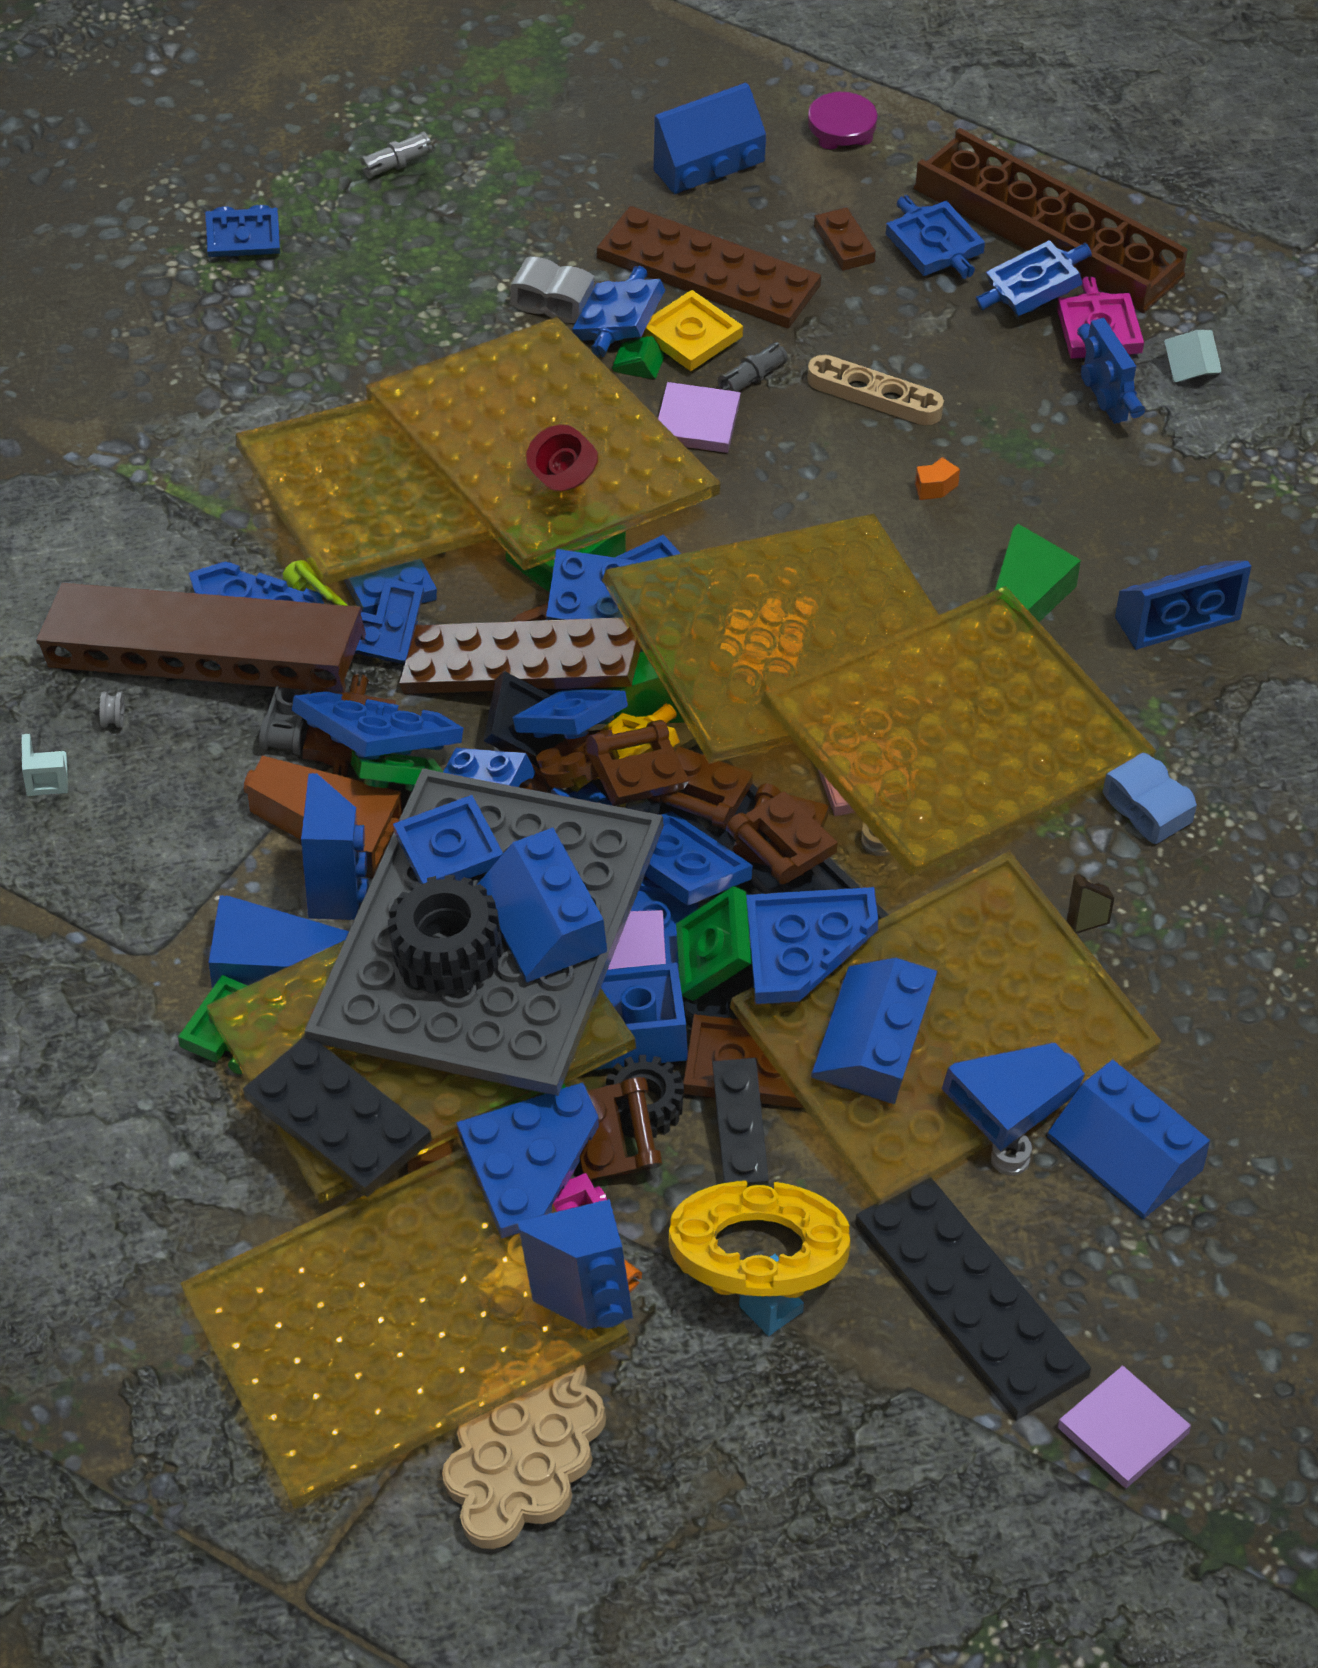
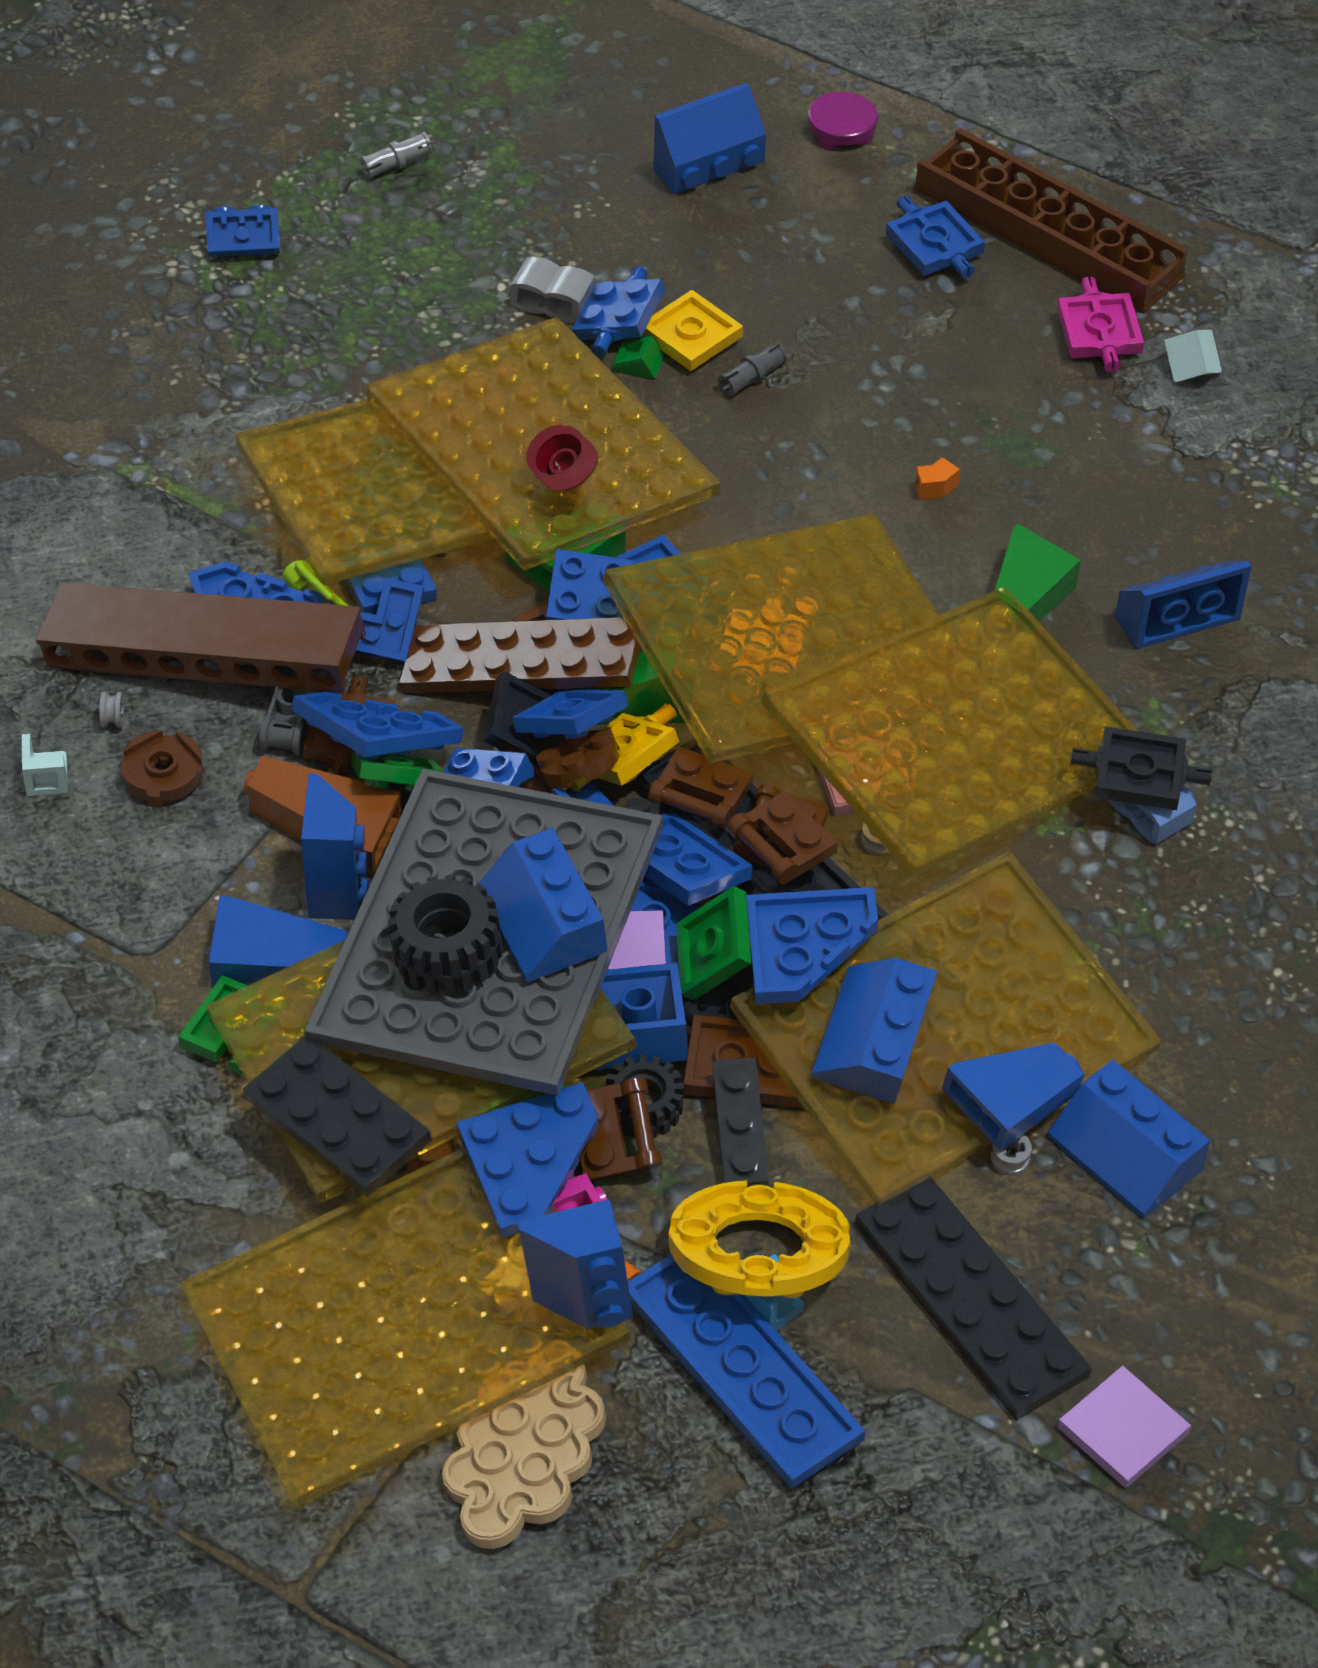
(165, 785): none -> reddish brown plate
(448, 841): blue plate -> none
(640, 774): reddish brown plate -> none
(700, 415): lavender tile -> none
(710, 266): reddish brown plate -> none
(746, 1371): none -> blue plate
(844, 238): reddish brown plate -> none
(877, 385): tan beam -> none
(1034, 278): blue plate -> none
(1089, 905): tile -> none
(1109, 371): blue plate -> none
(1140, 768): none -> black plate

